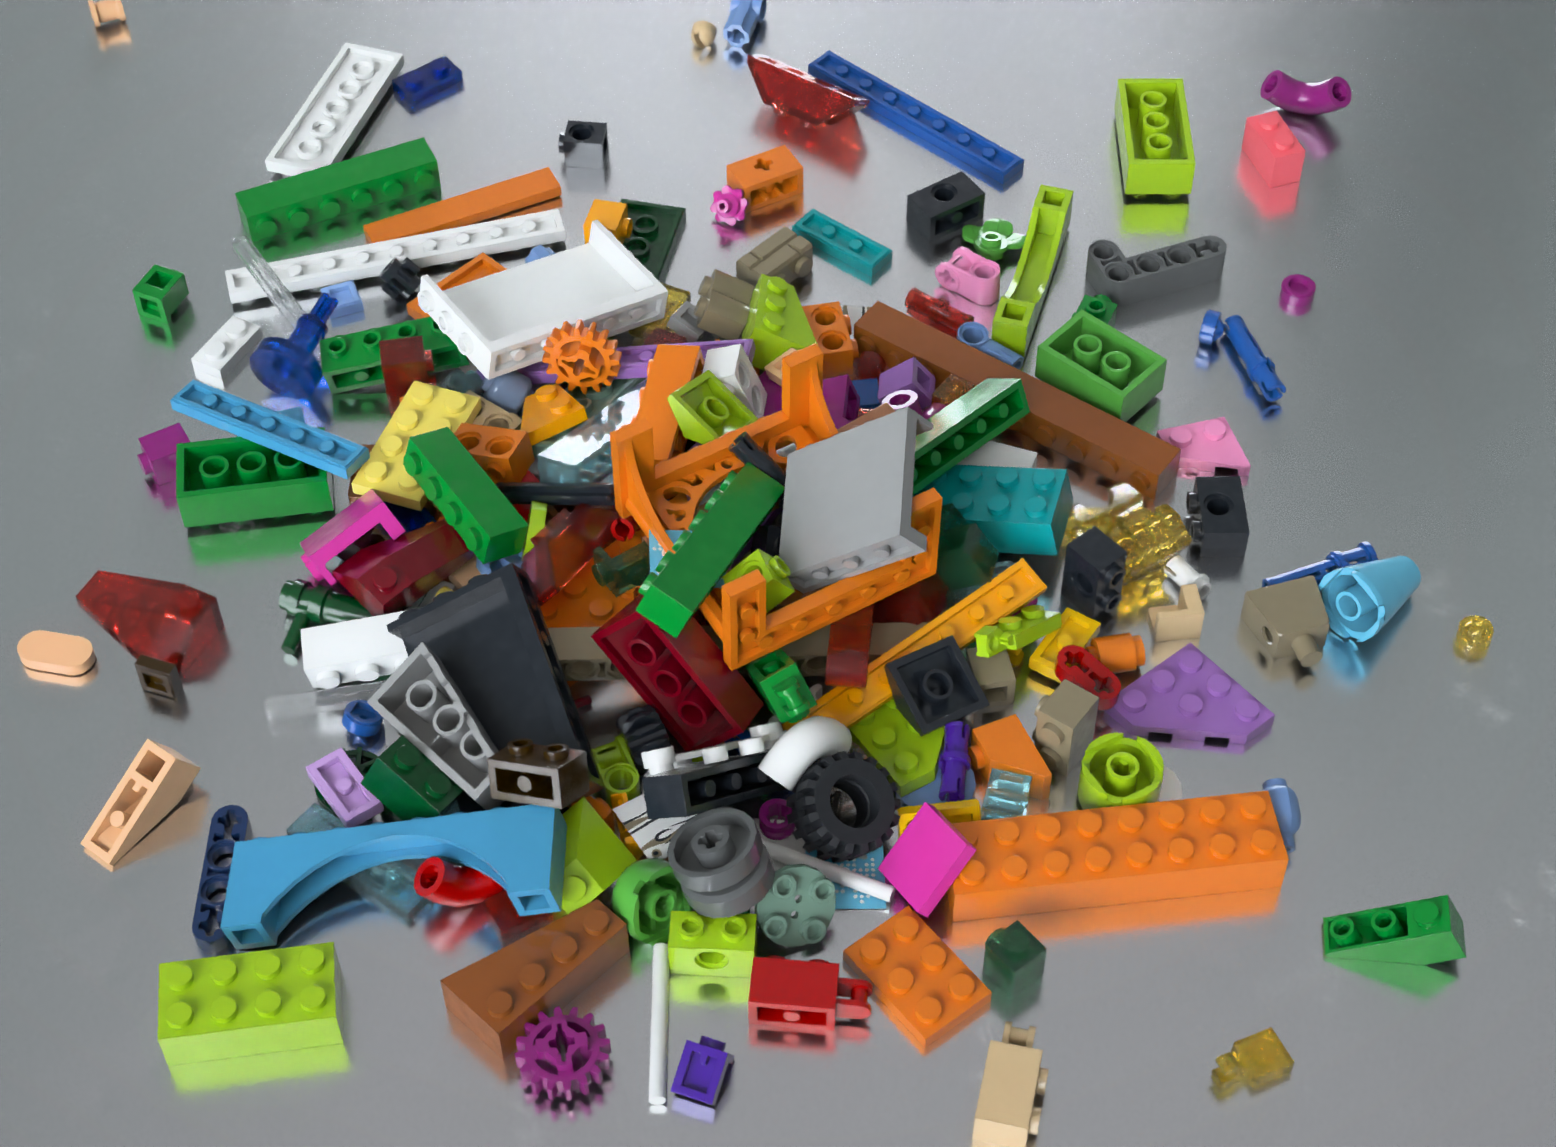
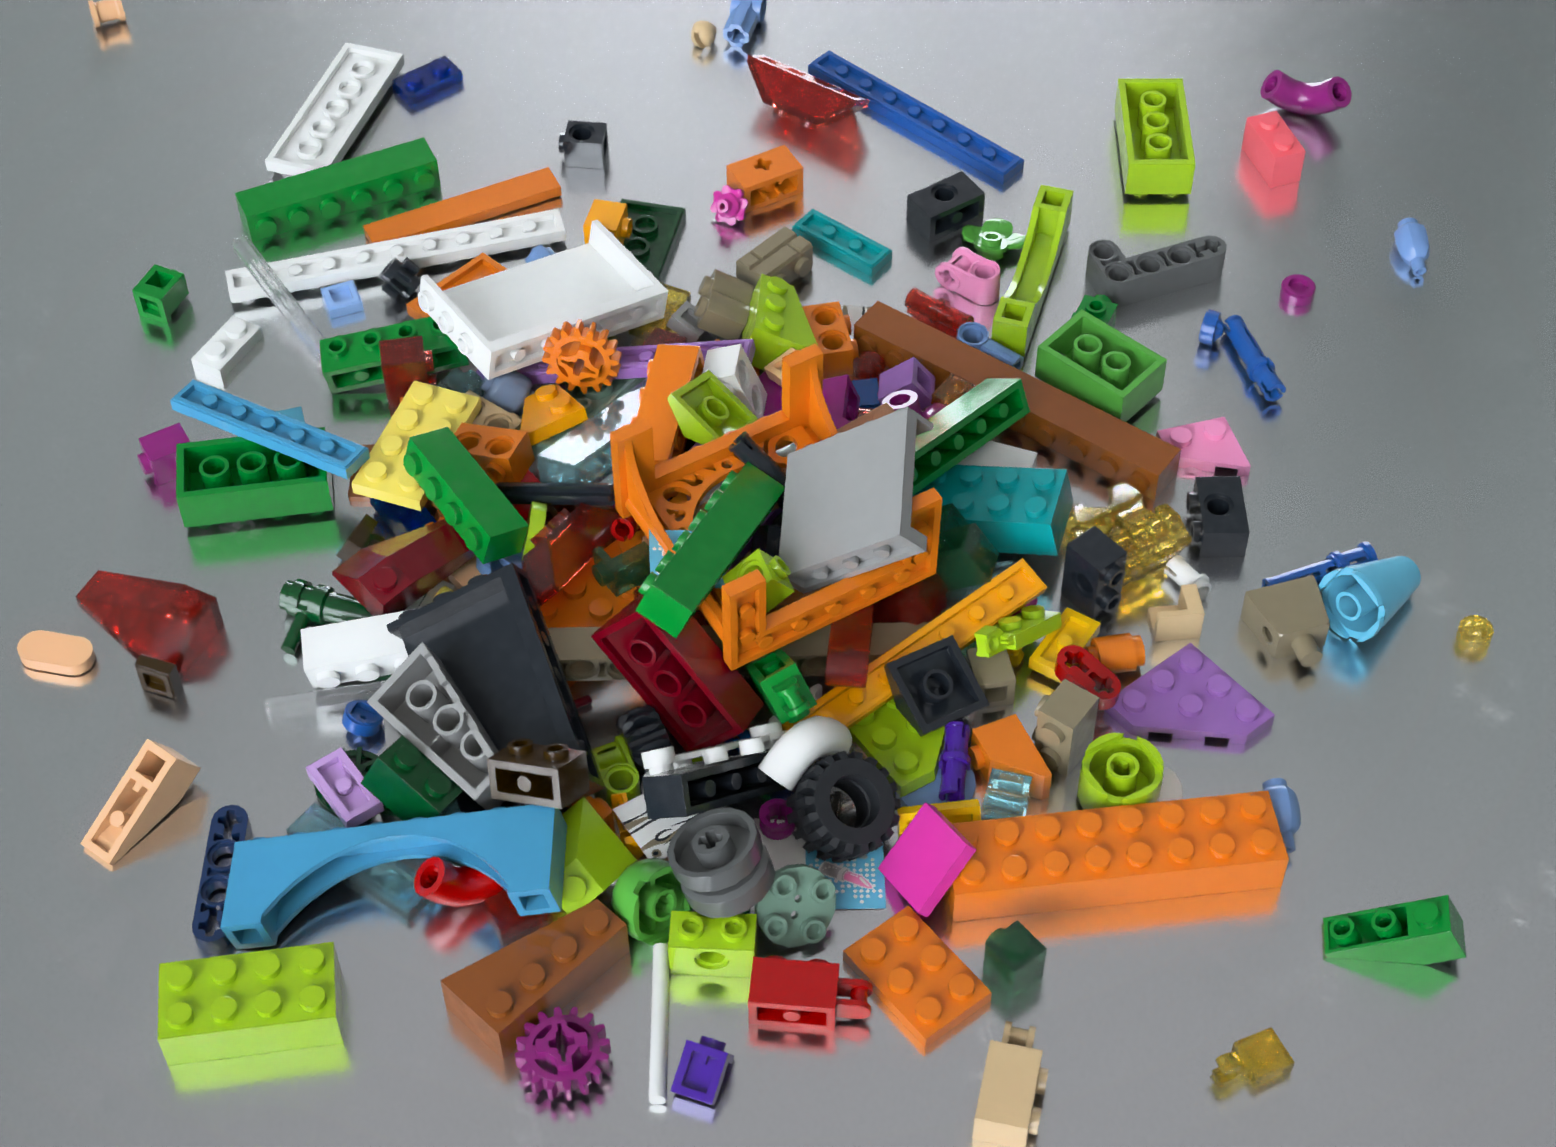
(288, 364): clear blue piece -> none
(345, 530): dark pink panel -> none
(831, 871): white bar -> none
(1412, 244): none -> medium blue plant

